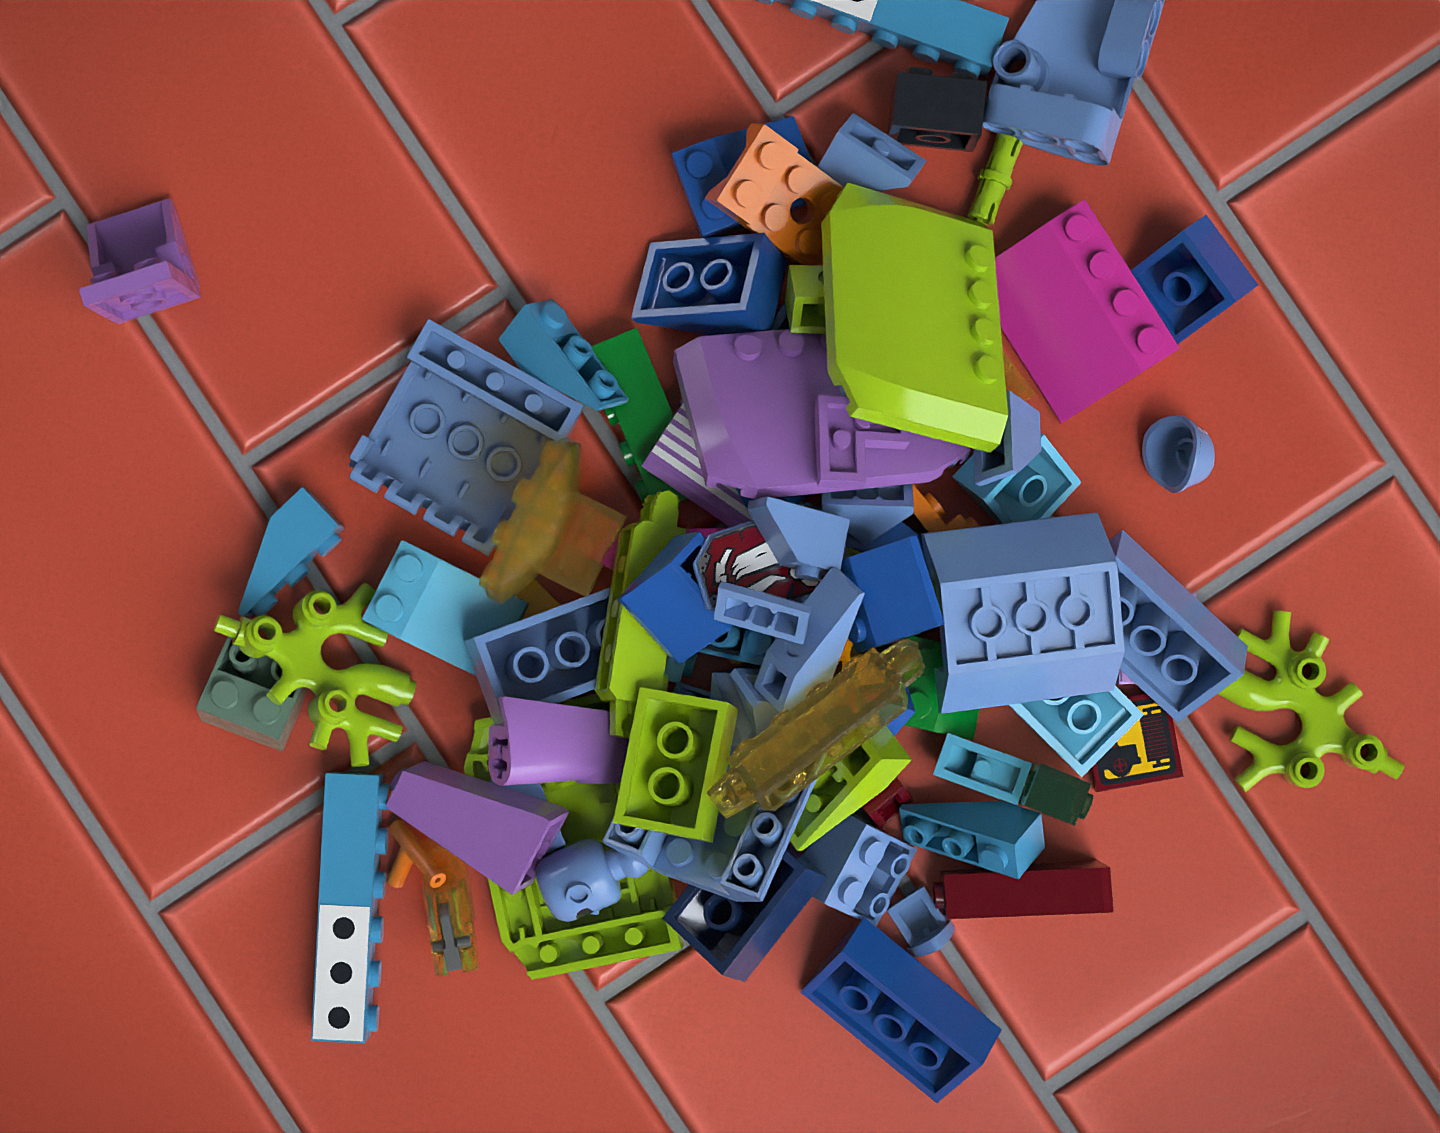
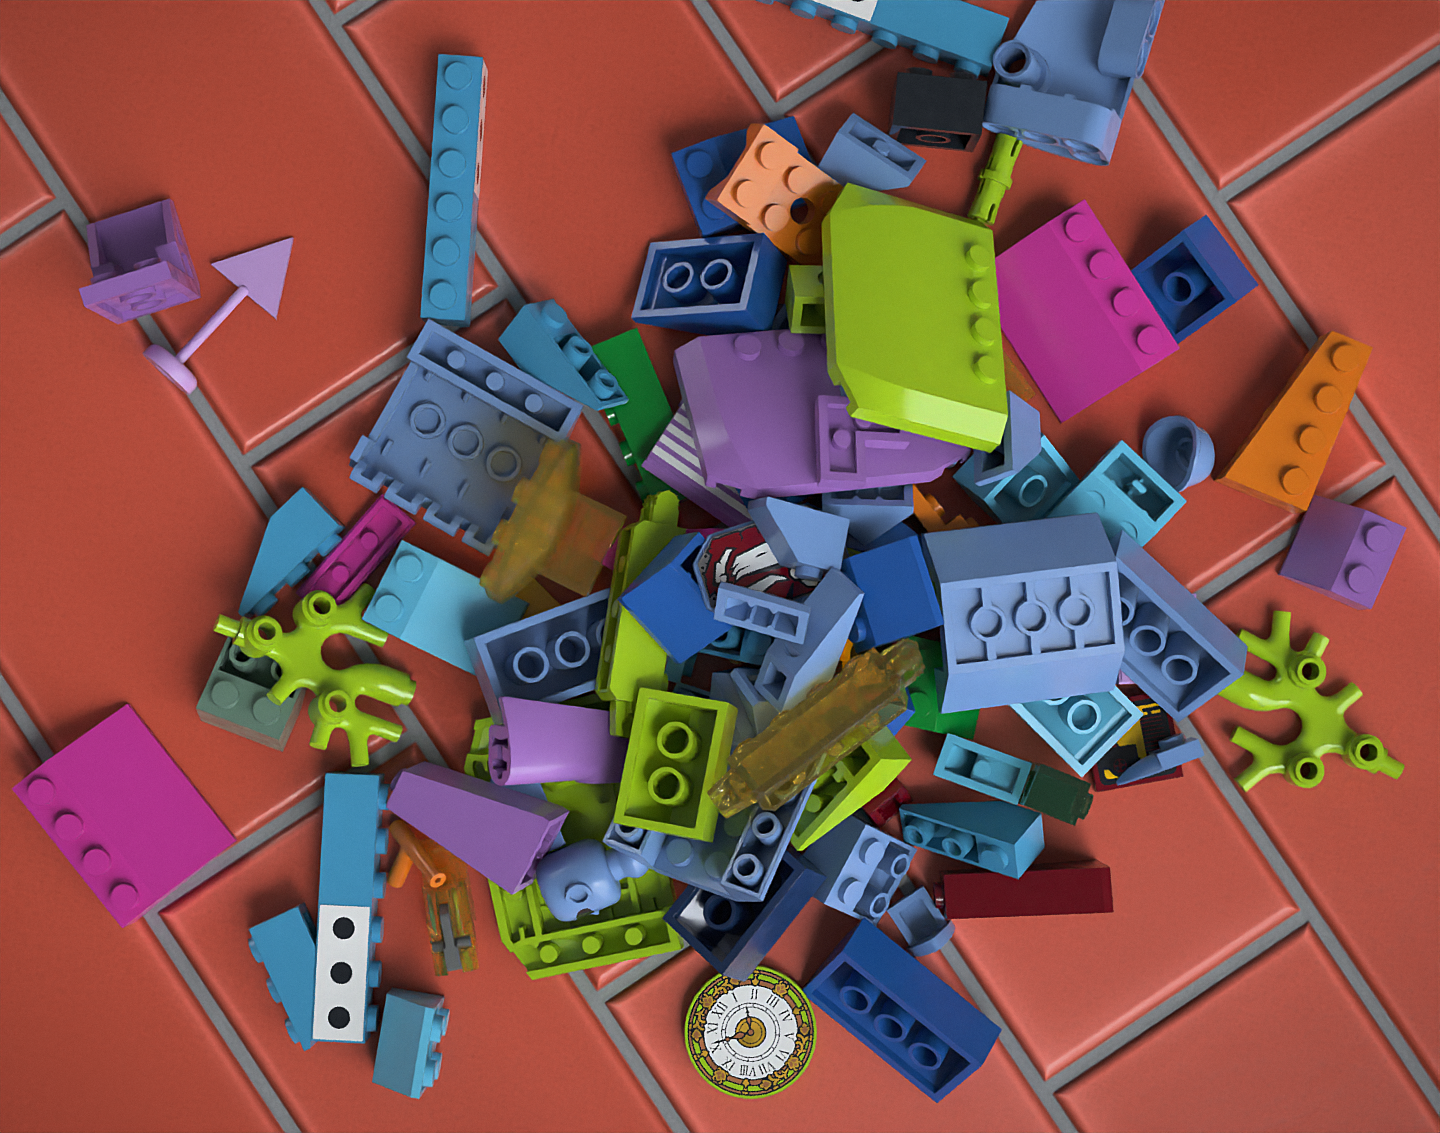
(124, 815): none -> dark pink slope
(256, 274): none -> lavender piece
(289, 953): none -> dark azure slope
(359, 552): none -> dark pink tile
(408, 1041): none -> medium azure slope
(454, 190): none -> dark azure brick
(751, 1033): none -> tile
(1124, 495): none -> medium azure slope
(1172, 752): none -> medium blue plate
(1298, 429): none -> orange wedge
(1342, 552): none -> medium lavender slope

